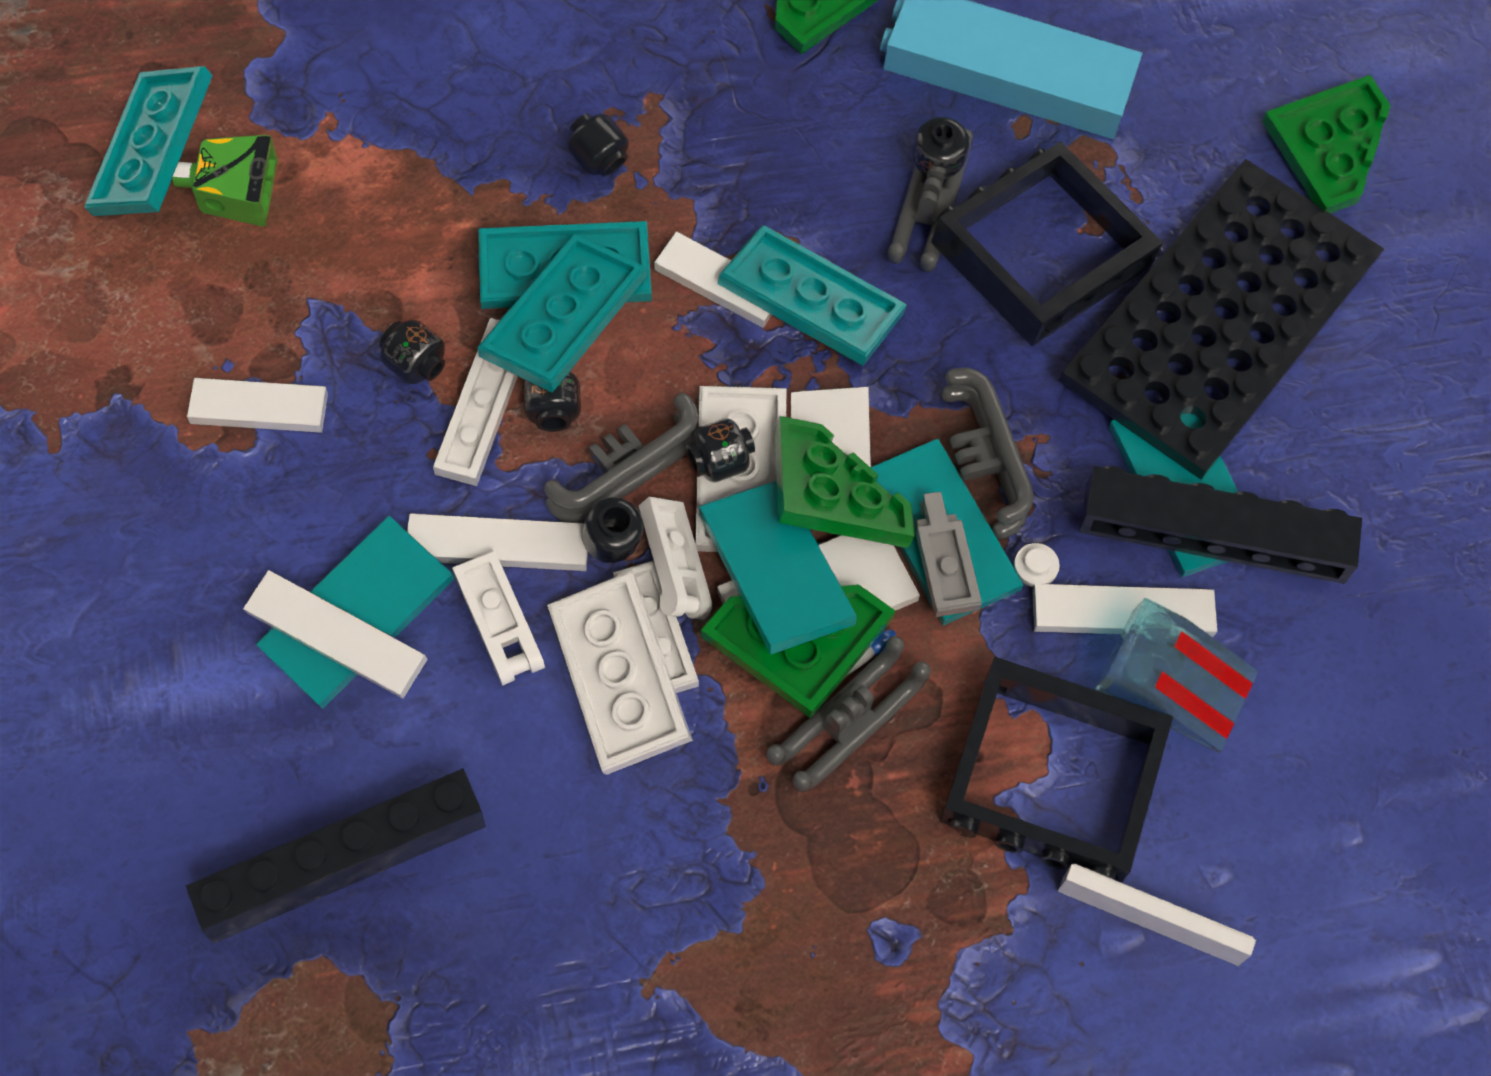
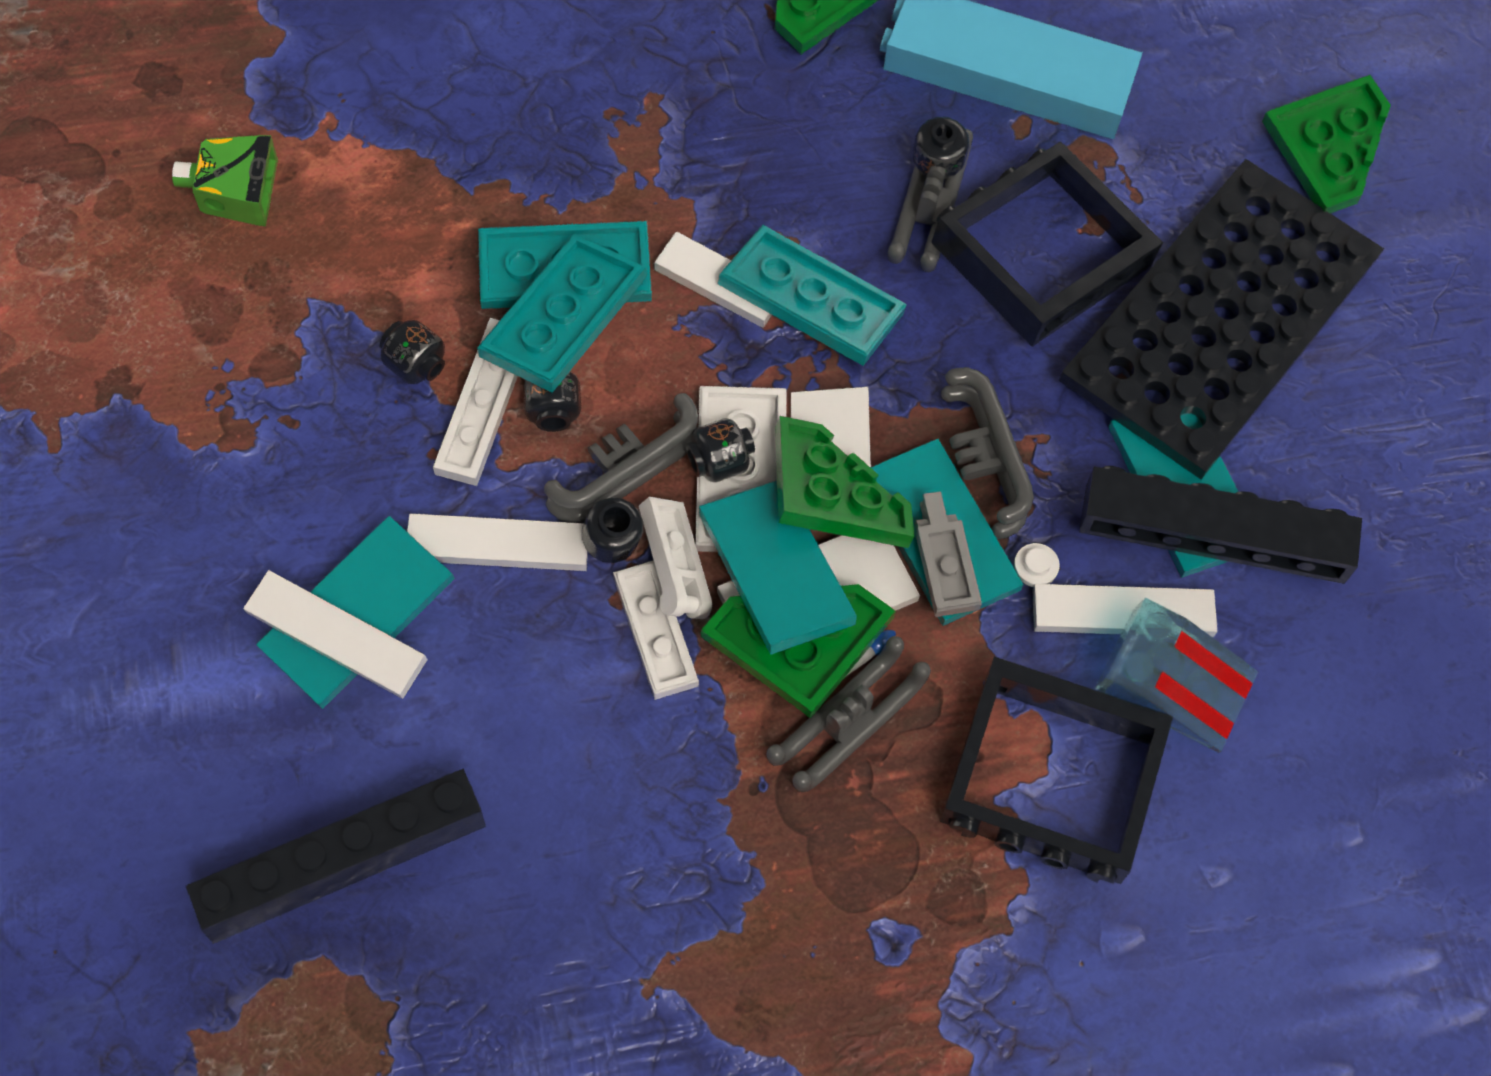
(148, 141): teal tile -> none
(257, 405): white tile -> none
(497, 616): white plate -> none
(598, 144): black head -> none
(619, 673): white tile -> none
(1157, 915): white tile -> none

